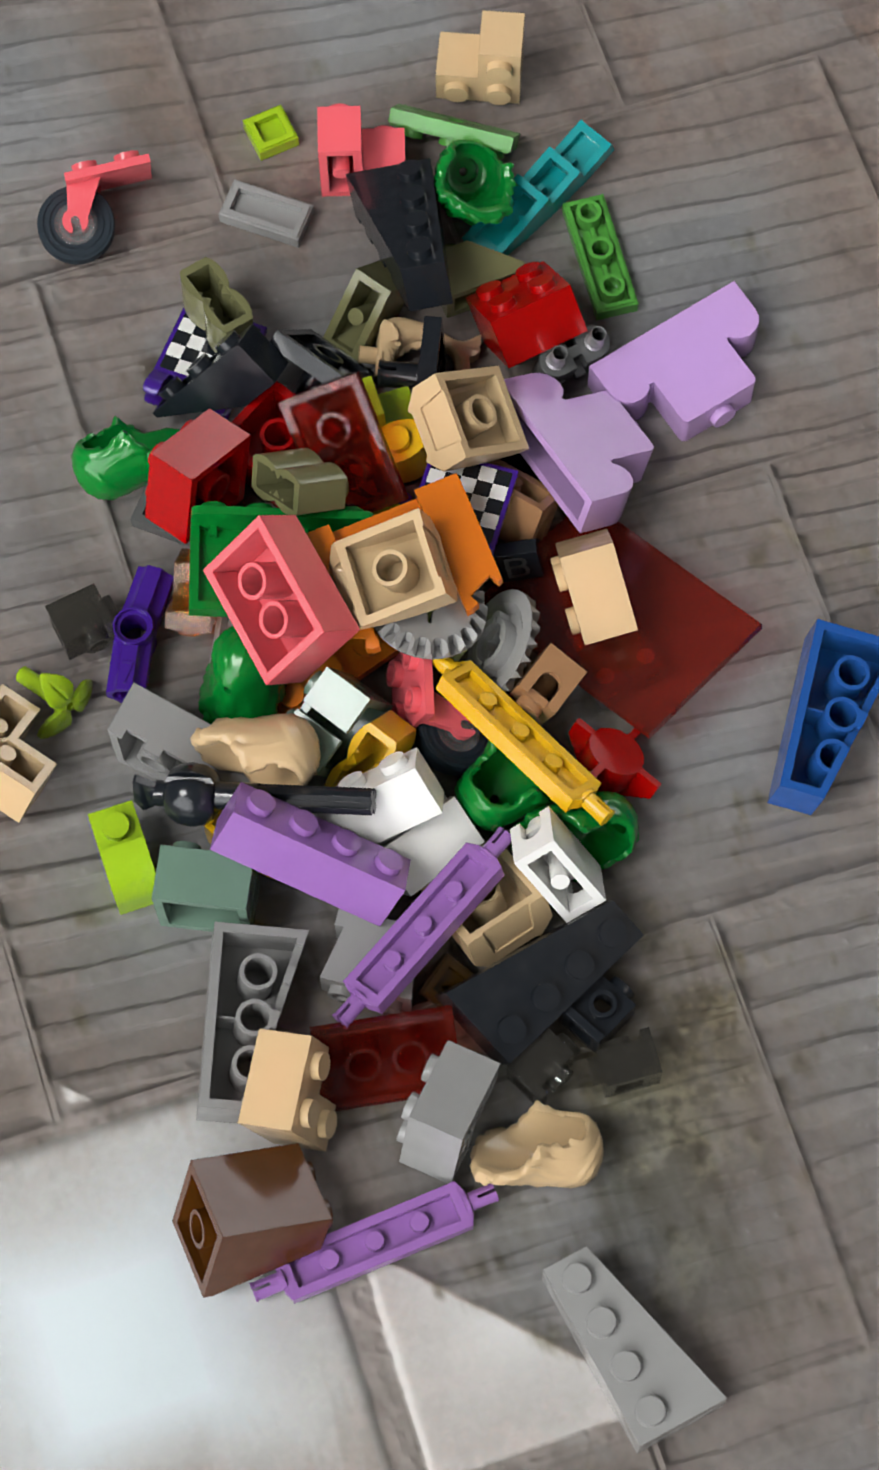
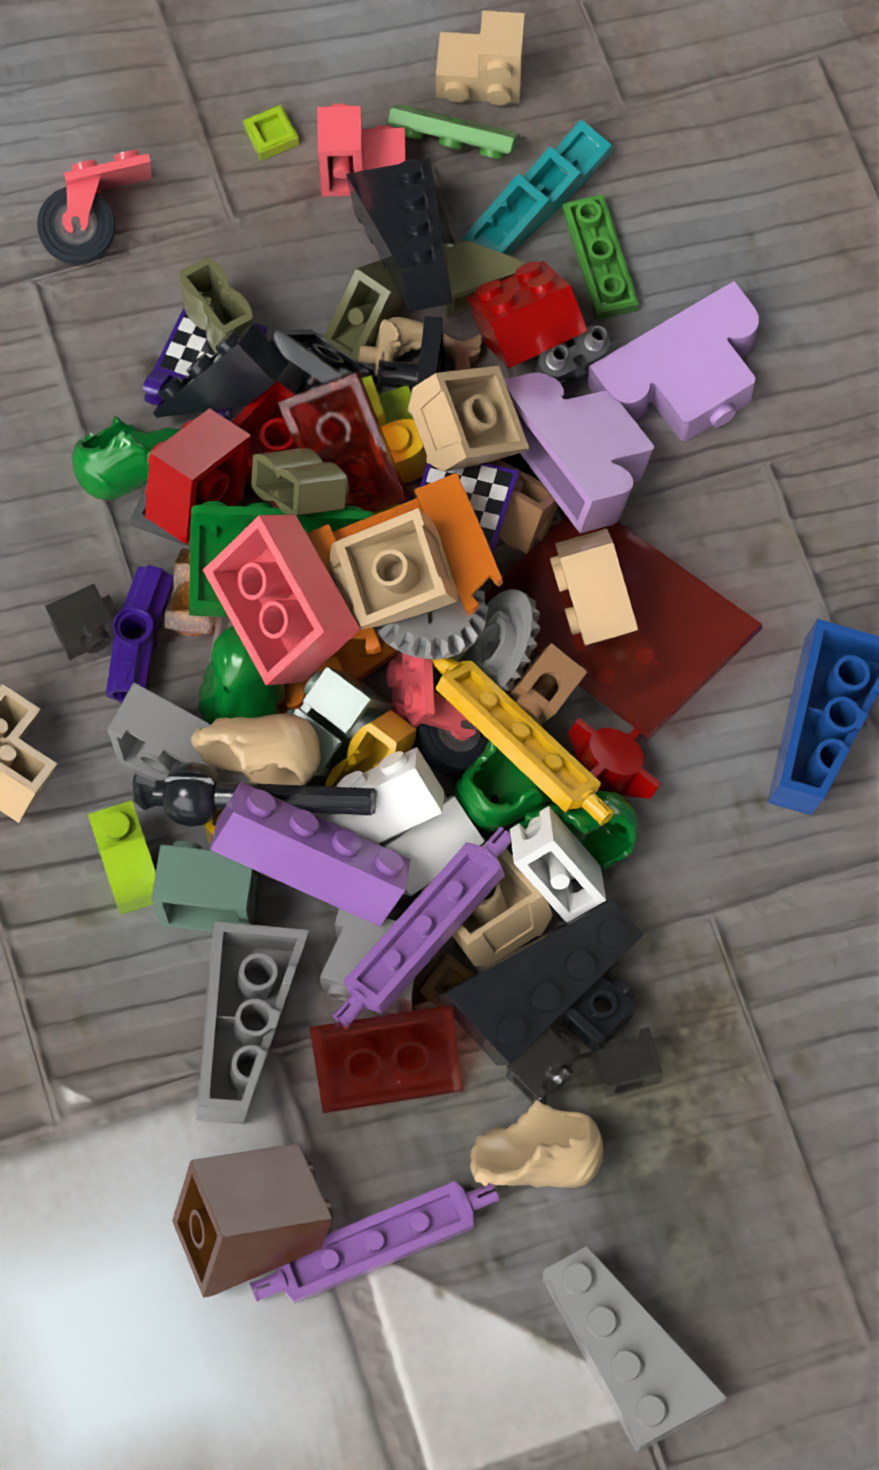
(59, 695): lime plant -> none
(266, 213): light grey tile -> none
(284, 1091): tan brick -> none
(445, 1113): light grey brick -> none
(482, 191): green piece -> none
(518, 560): black tile -> none

